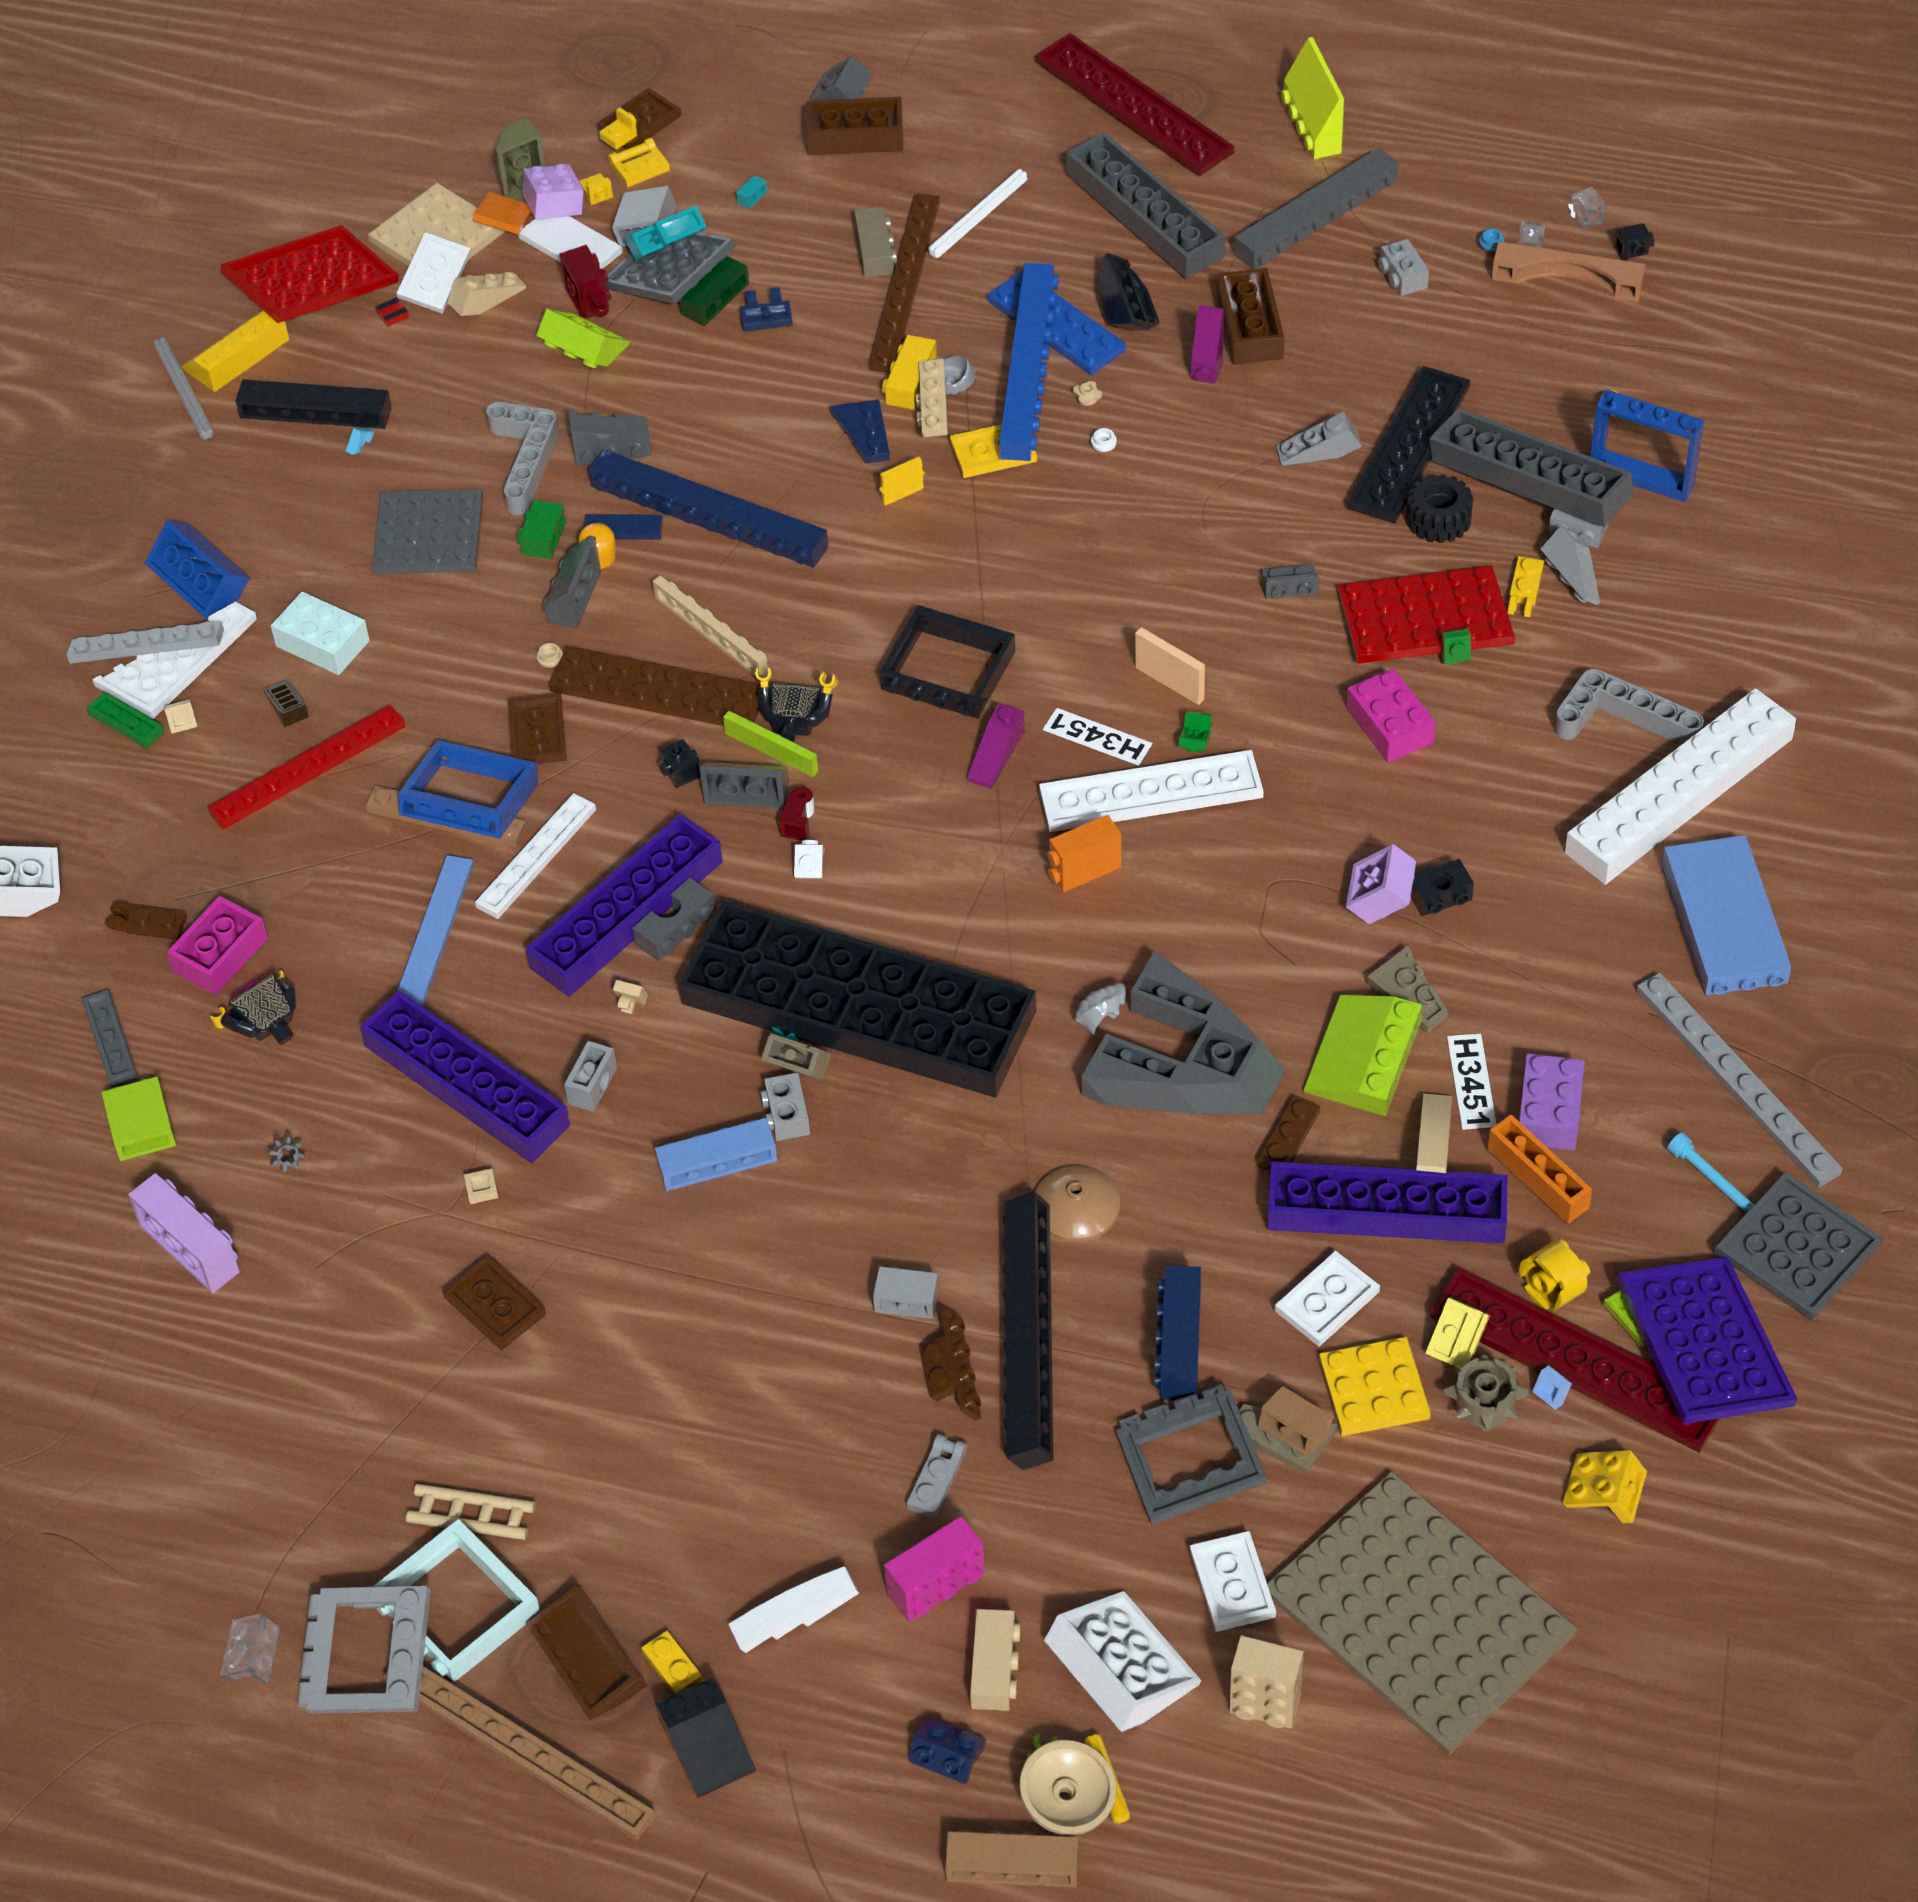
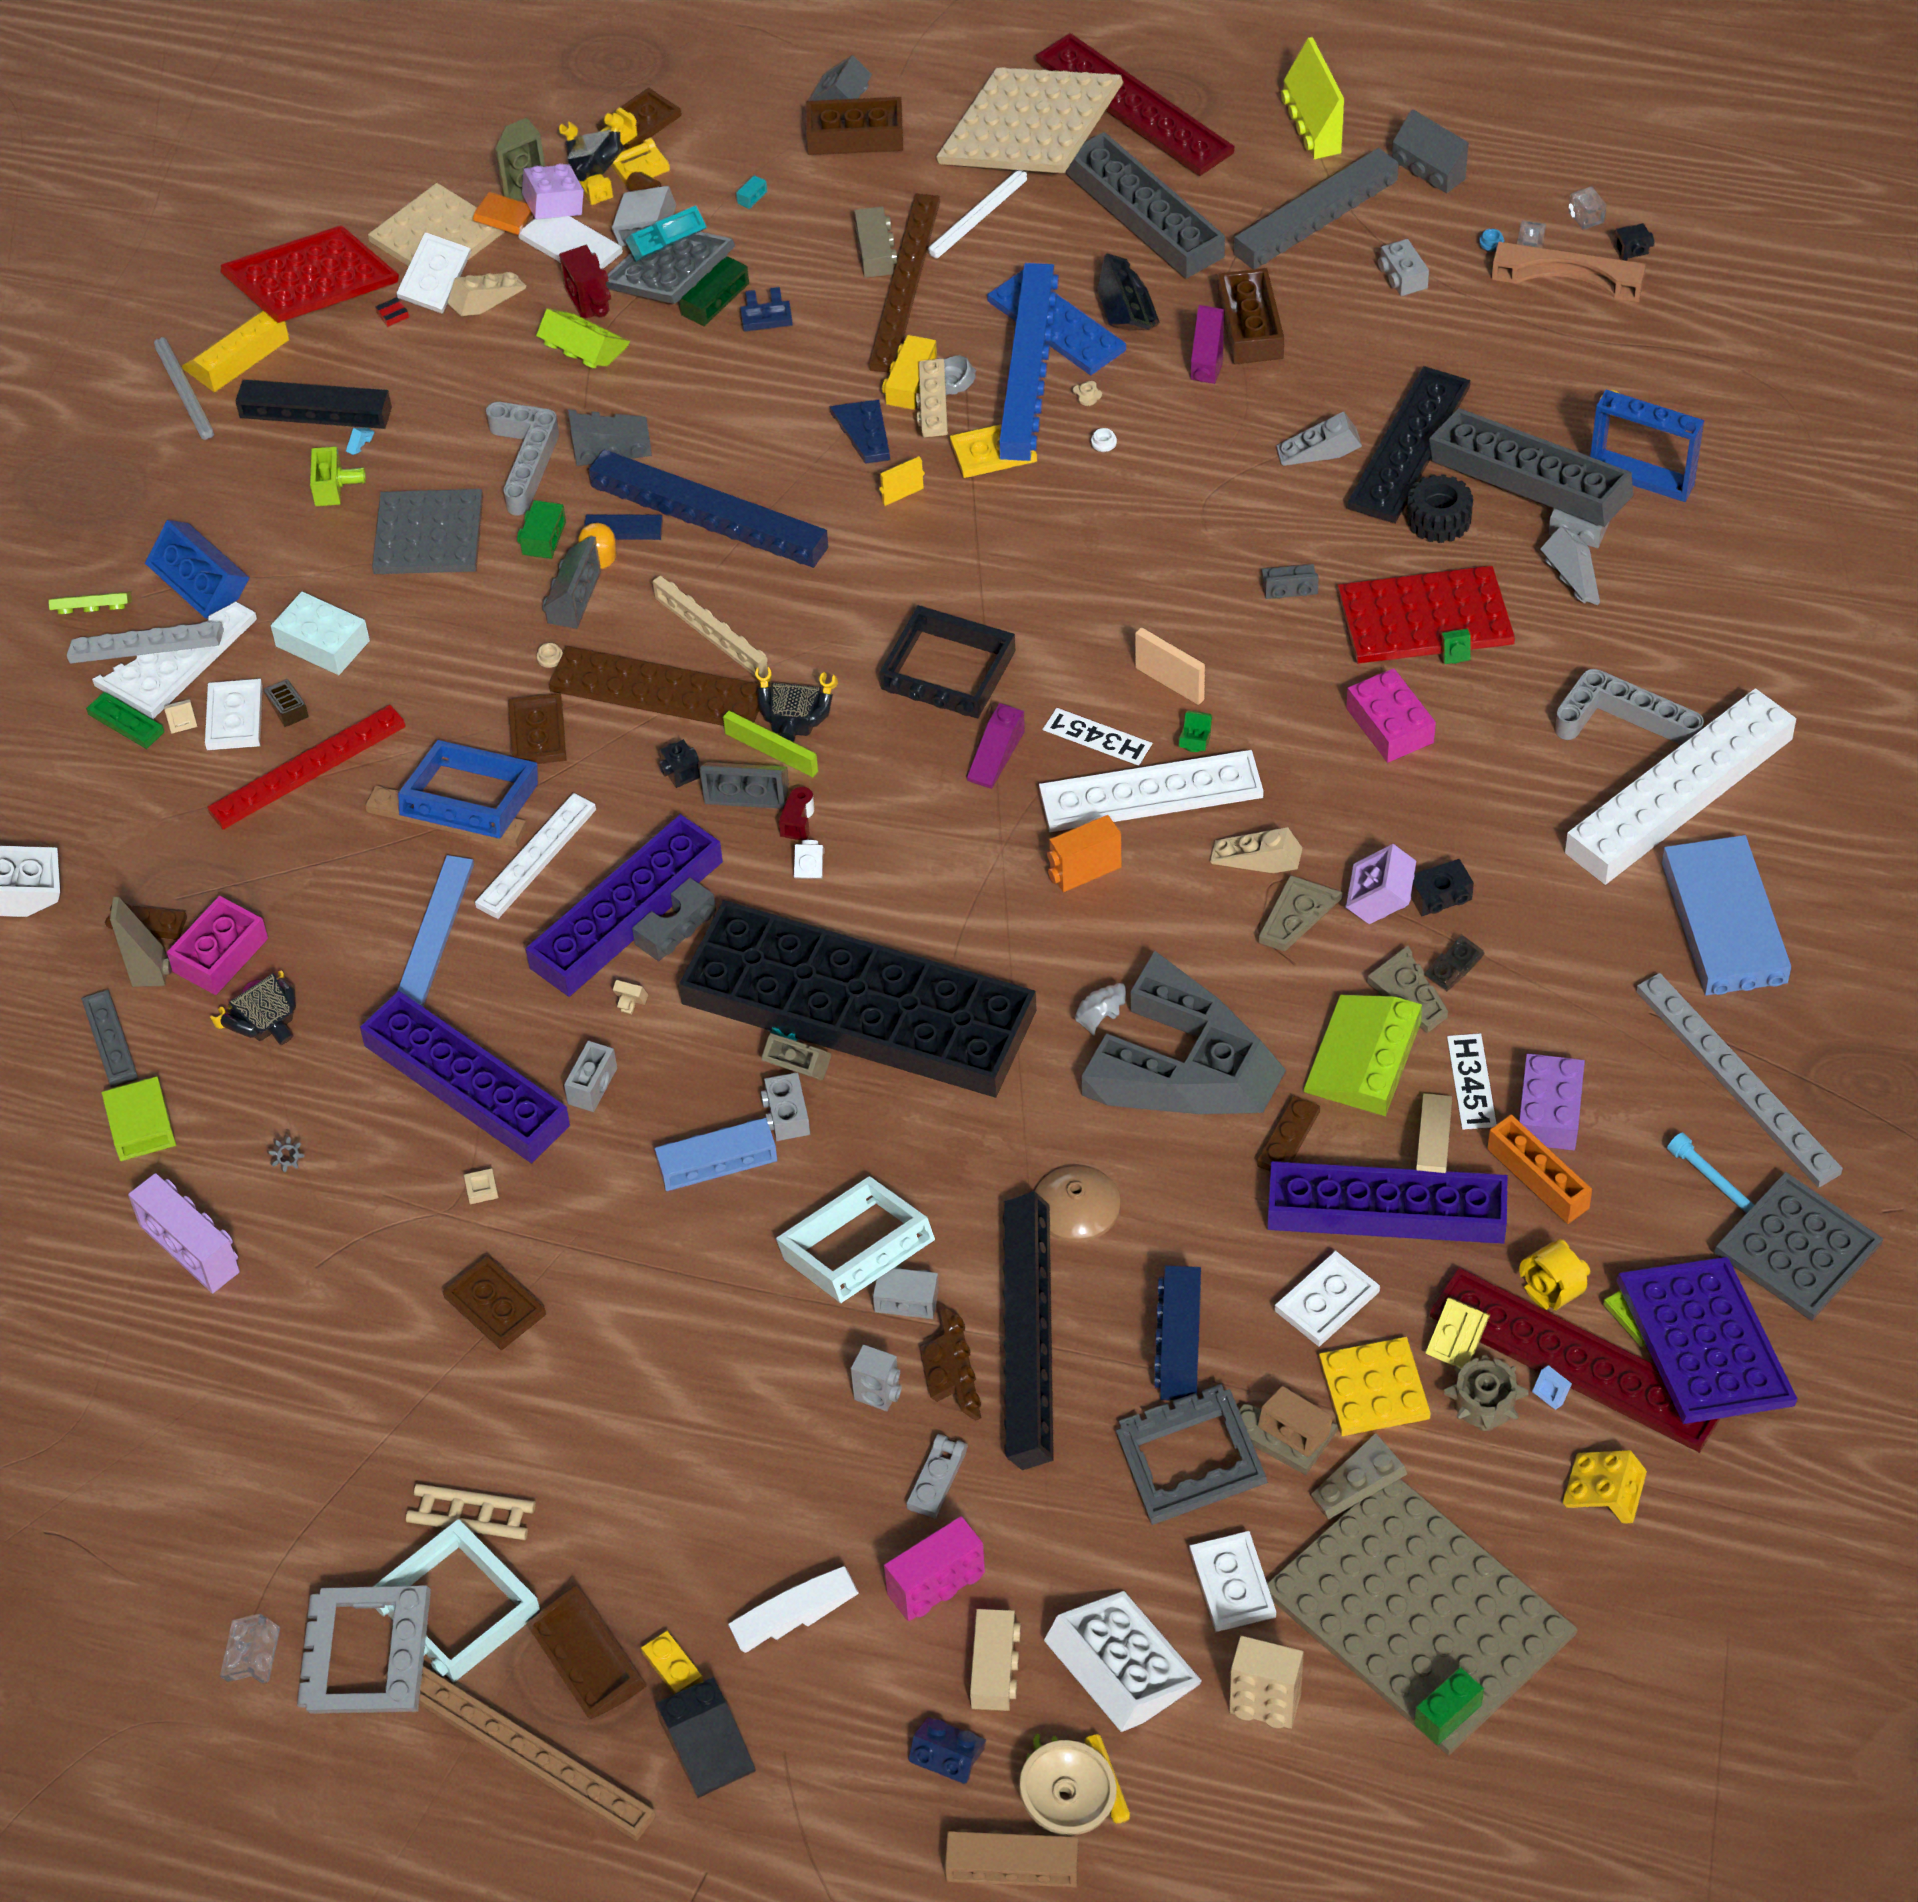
(90, 602): none -> lime plate
(139, 948): none -> dark tan wedge
(233, 714): none -> white plate
(329, 477): none -> lime brick
(595, 151): none -> black torso
(641, 181): none -> reddish brown brick
(871, 1262): none -> light aqua window
(876, 1378): none -> light grey brick
(1030, 120): none -> tan plate
(1262, 851): none -> tan slope
(1296, 911): none -> dark tan wing
(1359, 1477): none -> dark tan wing
(1431, 152): none -> dark grey slope
(1449, 1706): none -> green brick
(1455, 964): none -> clear smoke slope
(1525, 584): yellow hinge -> none

